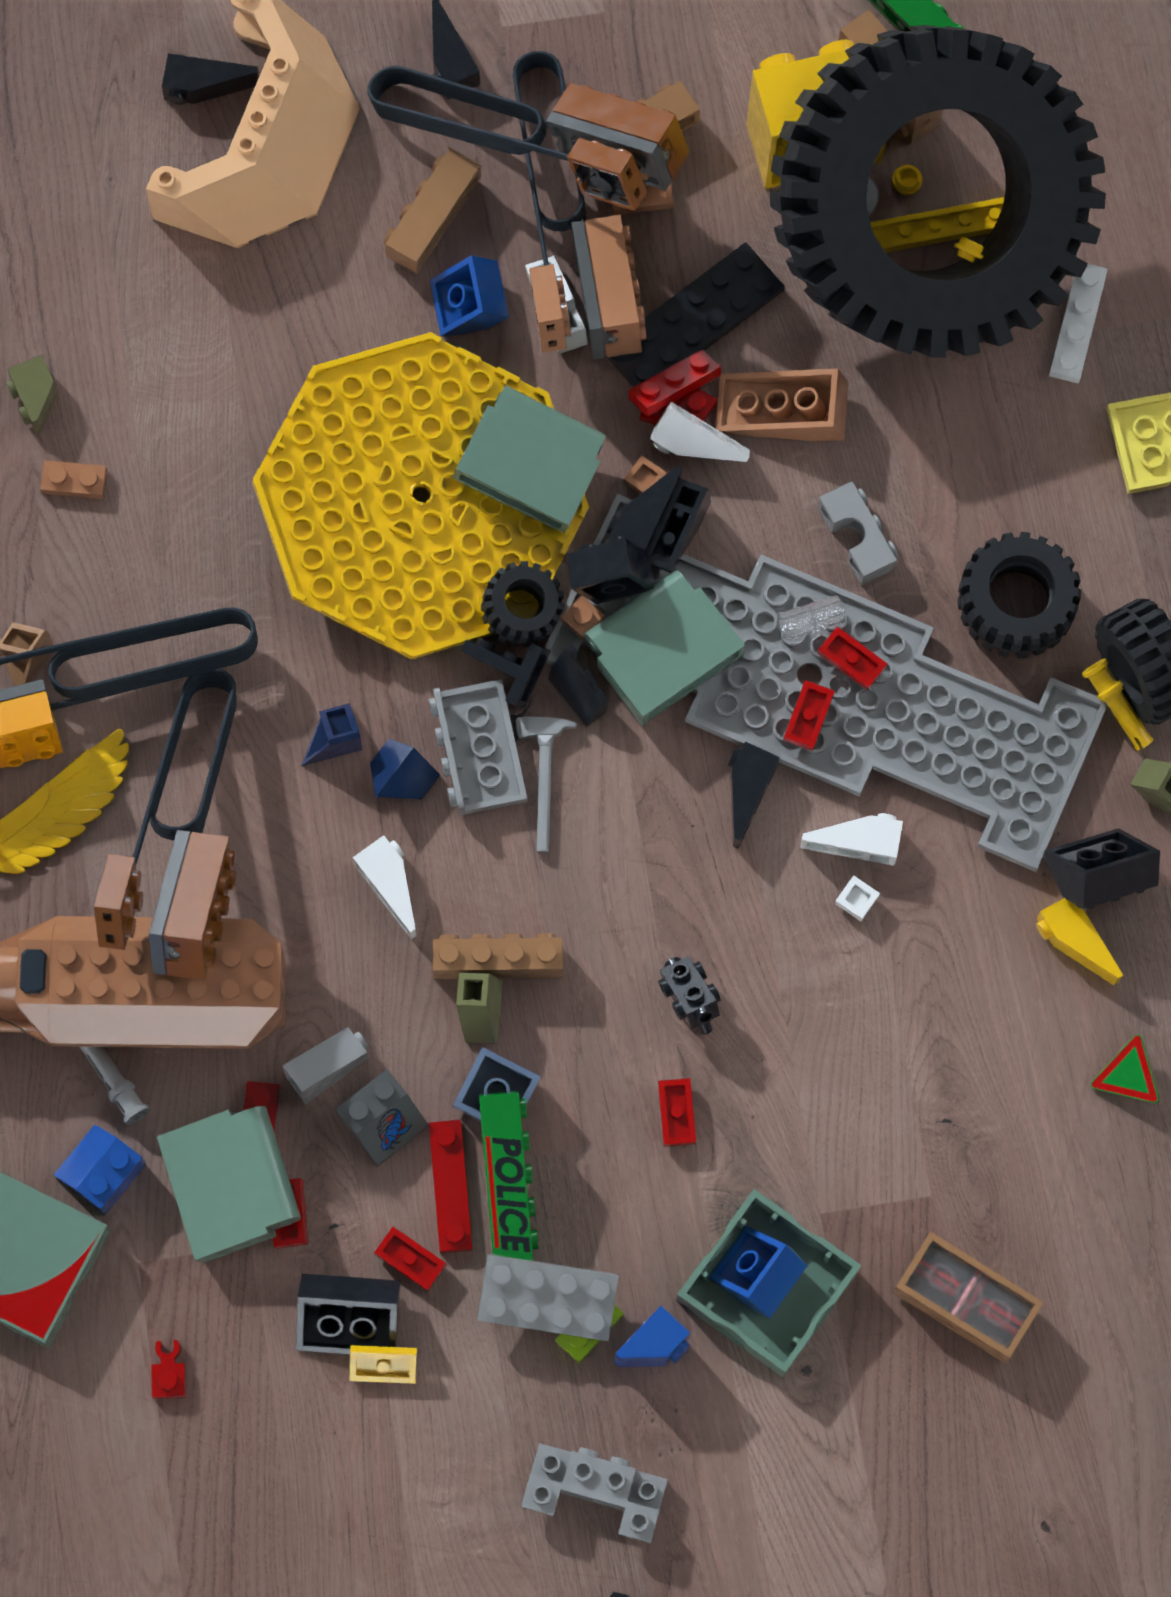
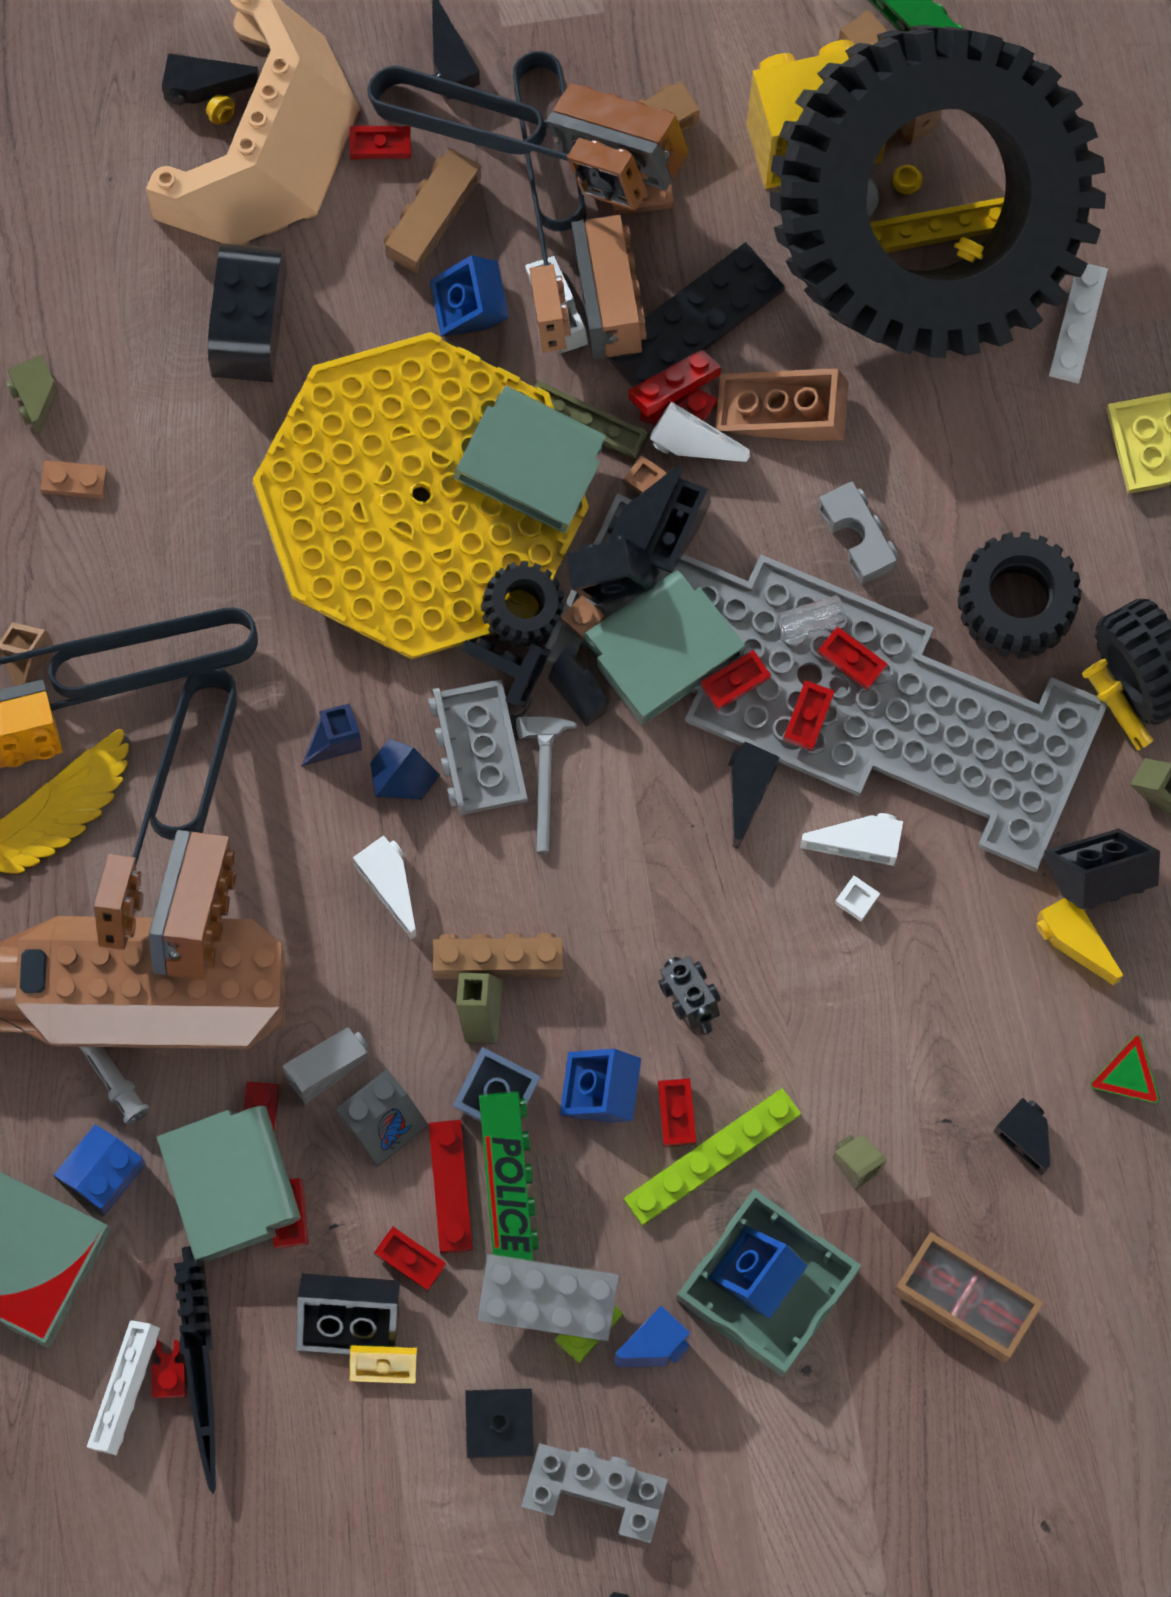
(123, 1387): none -> white plate
(195, 1344): none -> black piece
(220, 109): none -> yellow plate
(246, 312): none -> black brick
(380, 142): none -> red plate
(499, 1423): none -> black plate
(600, 1085): none -> blue slope
(620, 435): none -> olive tile
(712, 1157): none -> lime plate
(735, 680): none -> red plate
(858, 1160): none -> olive slope
(1027, 1134): none -> black slope

